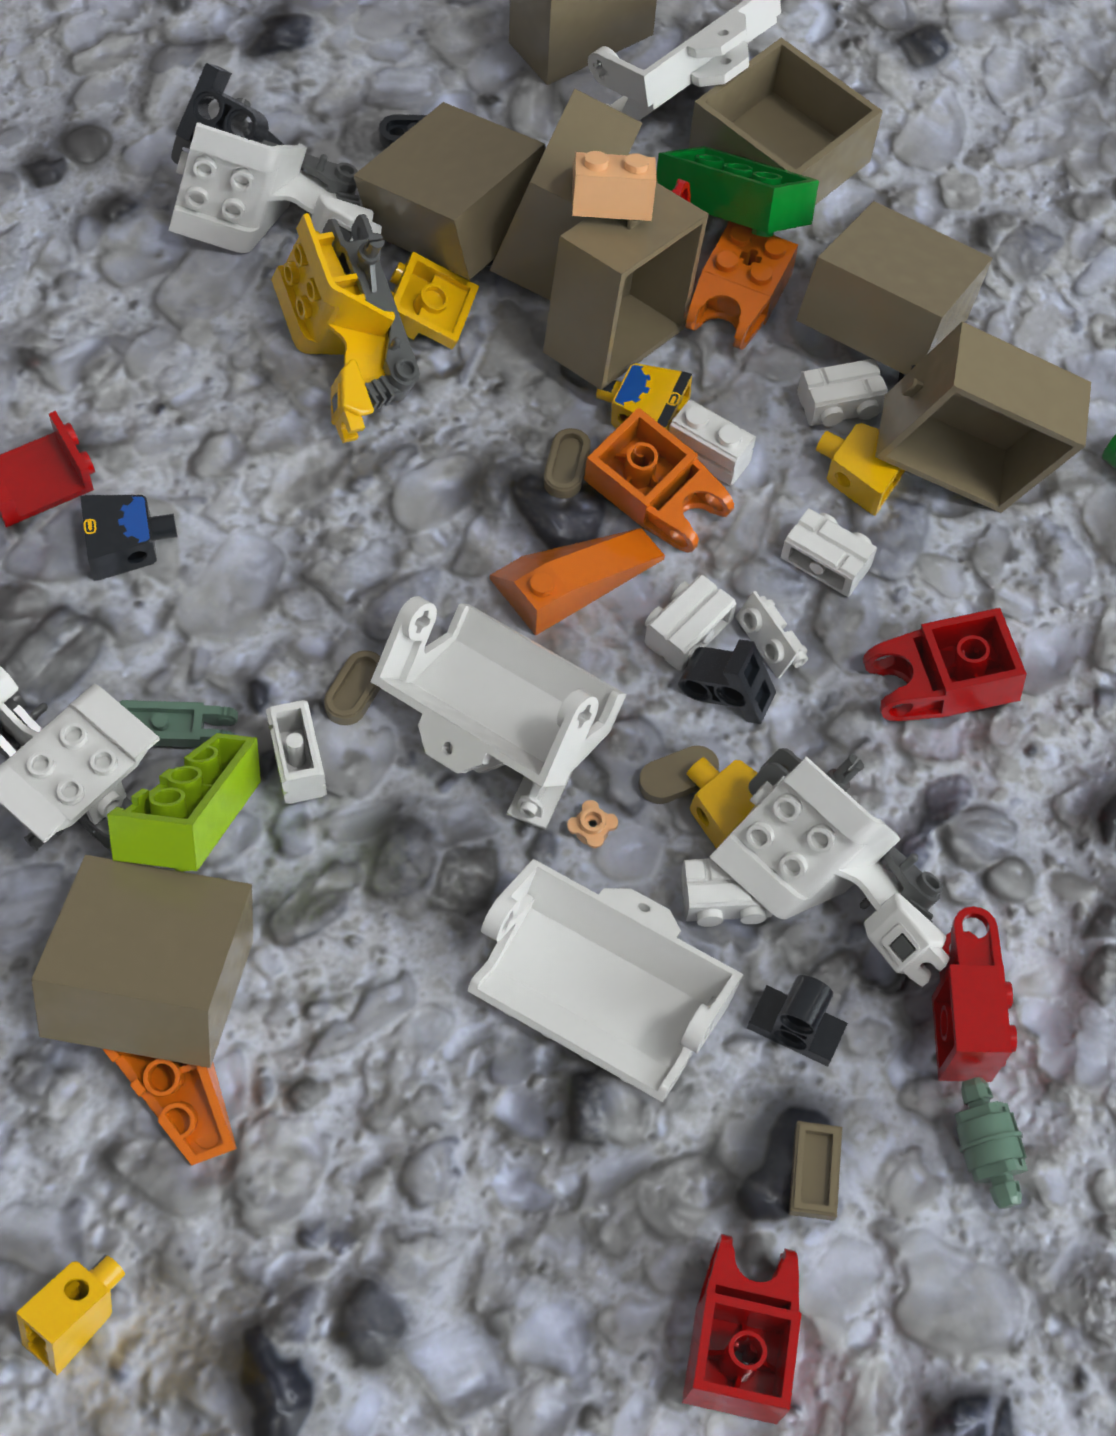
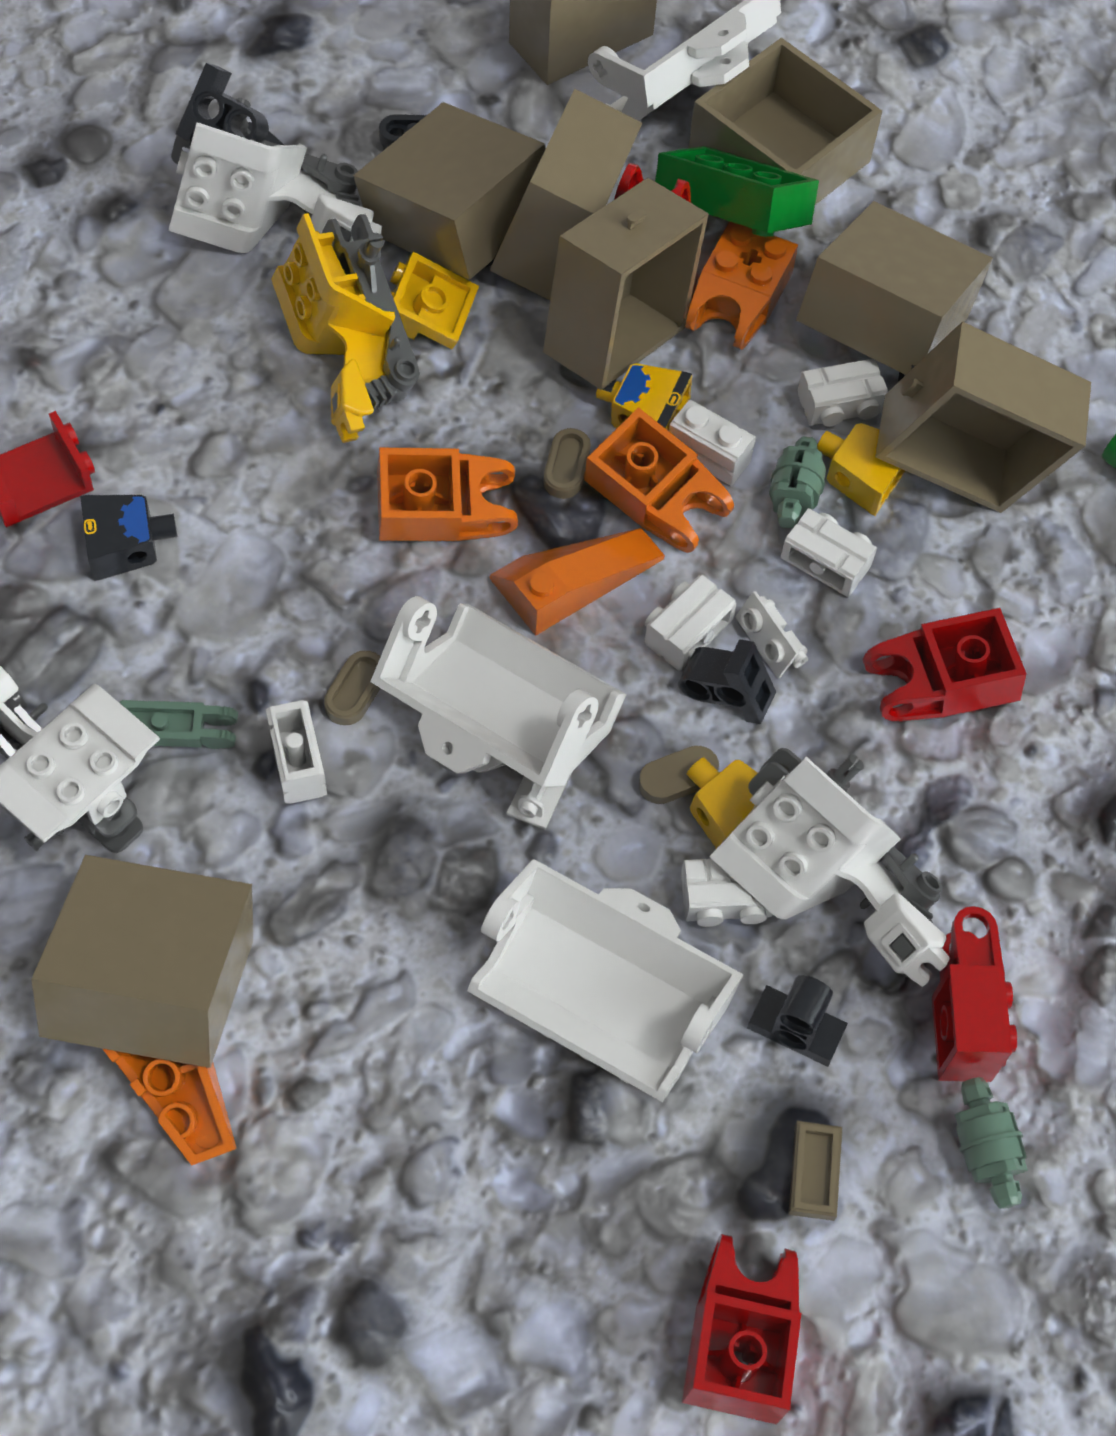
(68, 1312): yellow torso -> none
(190, 807): lime wedge -> none
(439, 495): none -> orange brick
(592, 836): light nougat plate -> none
(613, 186): light nougat slope -> none
(797, 481): none -> sand green piece

